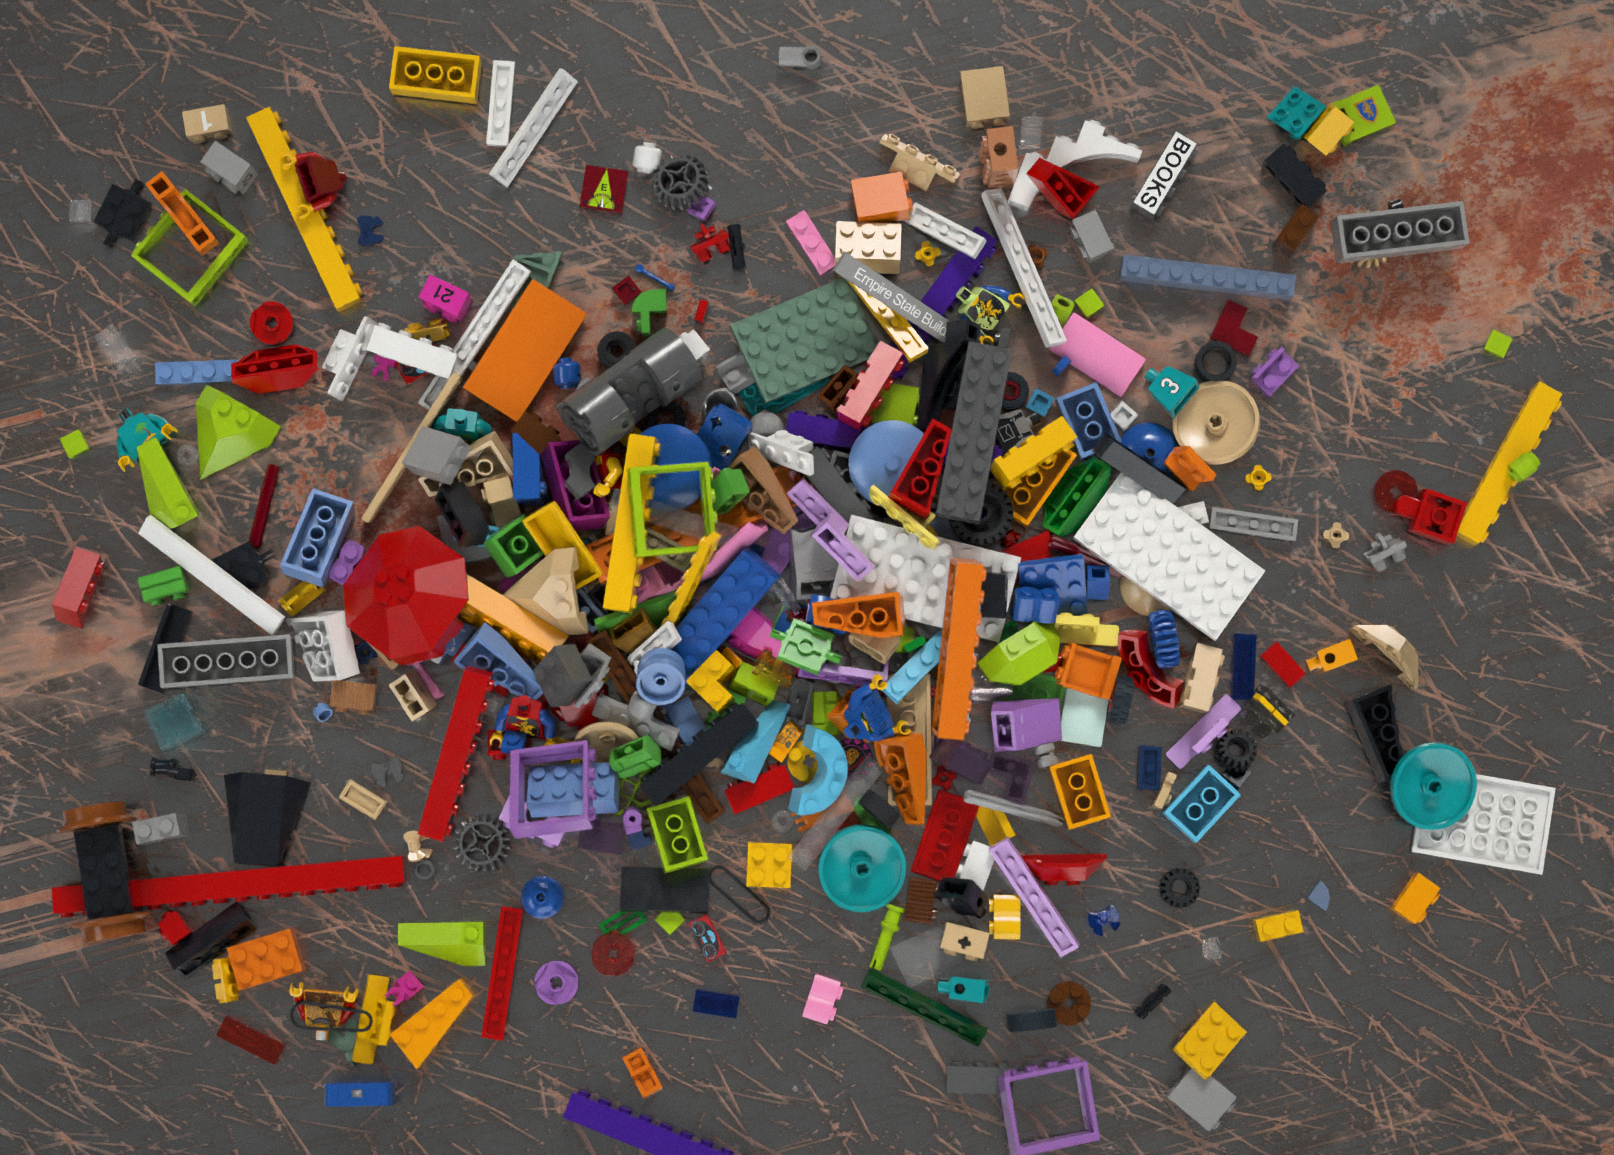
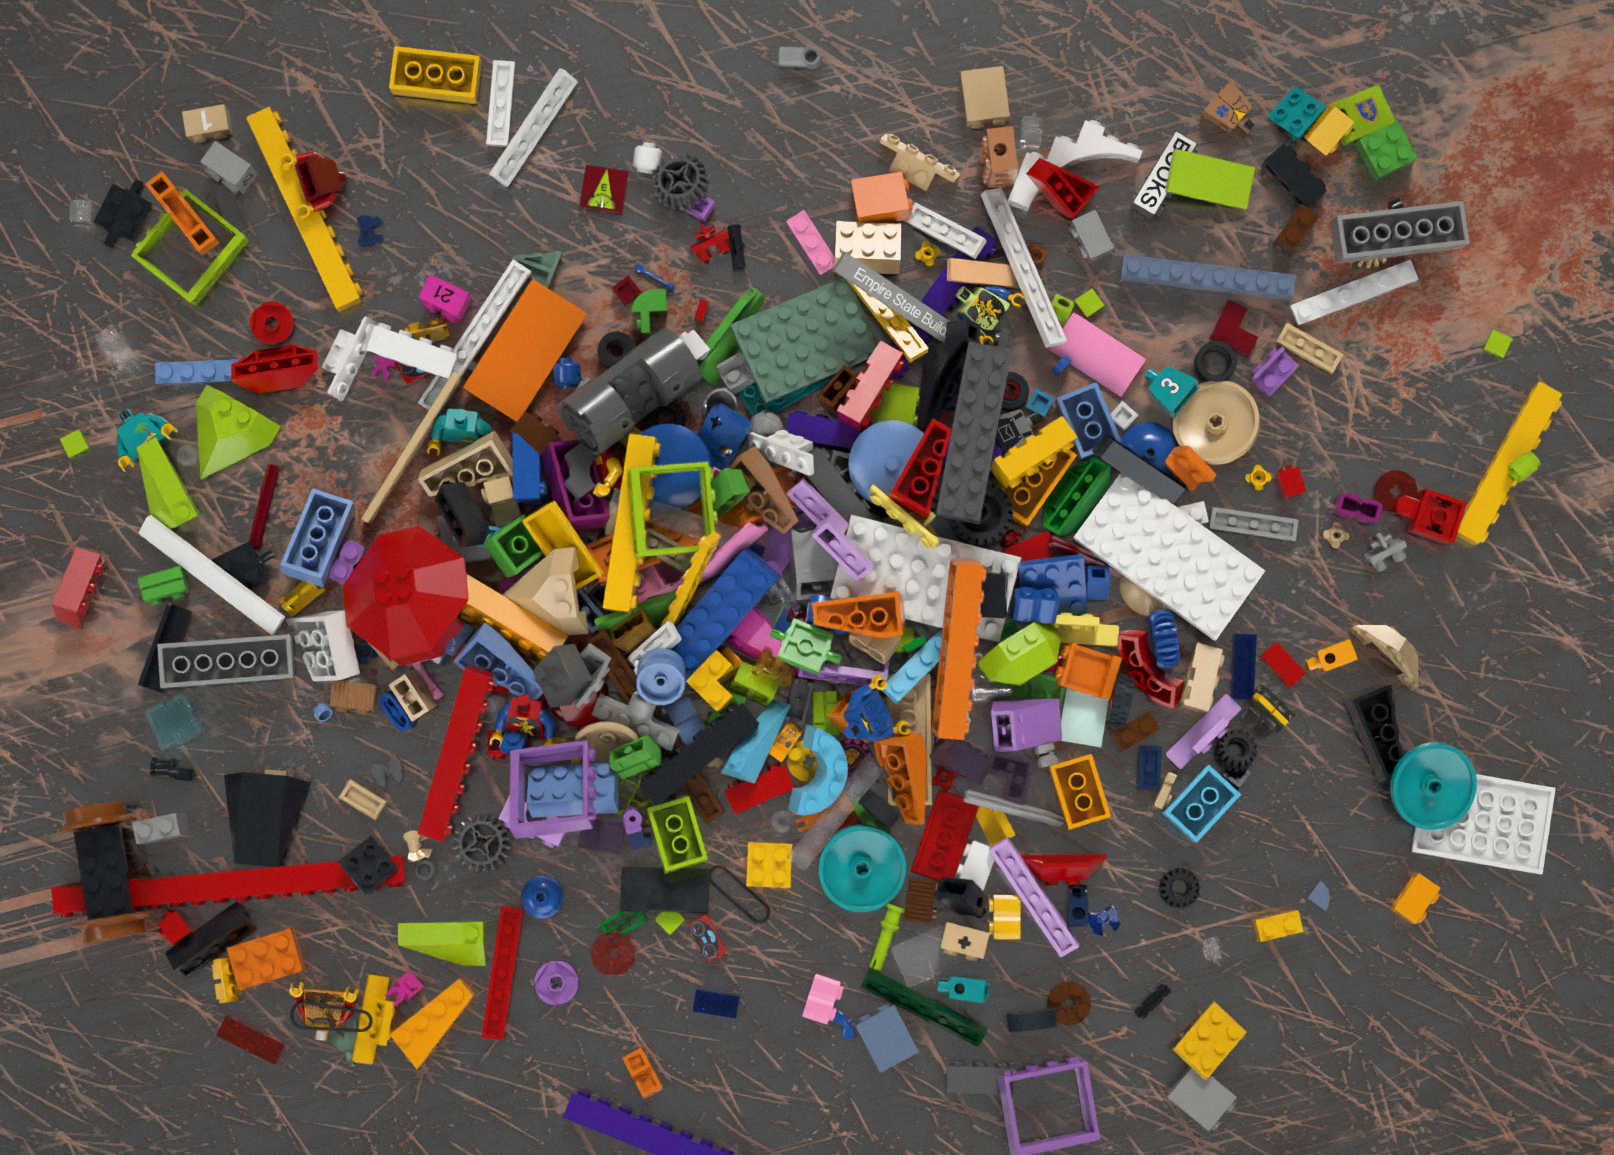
(359, 1094): blue axle -> none
(368, 865): none -> black hinge
(395, 711): none -> blue plate
(436, 455): light grey brick -> none
(722, 342): none -> bright green wedge
(840, 1019): none -> blue piece
(886, 1037): none -> sand blue brick
(981, 273): none -> light nougat tile
(1077, 906): none -> dark blue leg
(1135, 731): none -> reddish brown brick
(1210, 179): none -> lime tile
(1229, 110): none -> medium nougat torso
(1290, 481): none -> red brick
(1309, 348): none -> tan plate
(1353, 293): none -> white plate
(1364, 511): none -> magenta brick
(1386, 151): none -> bright green brick

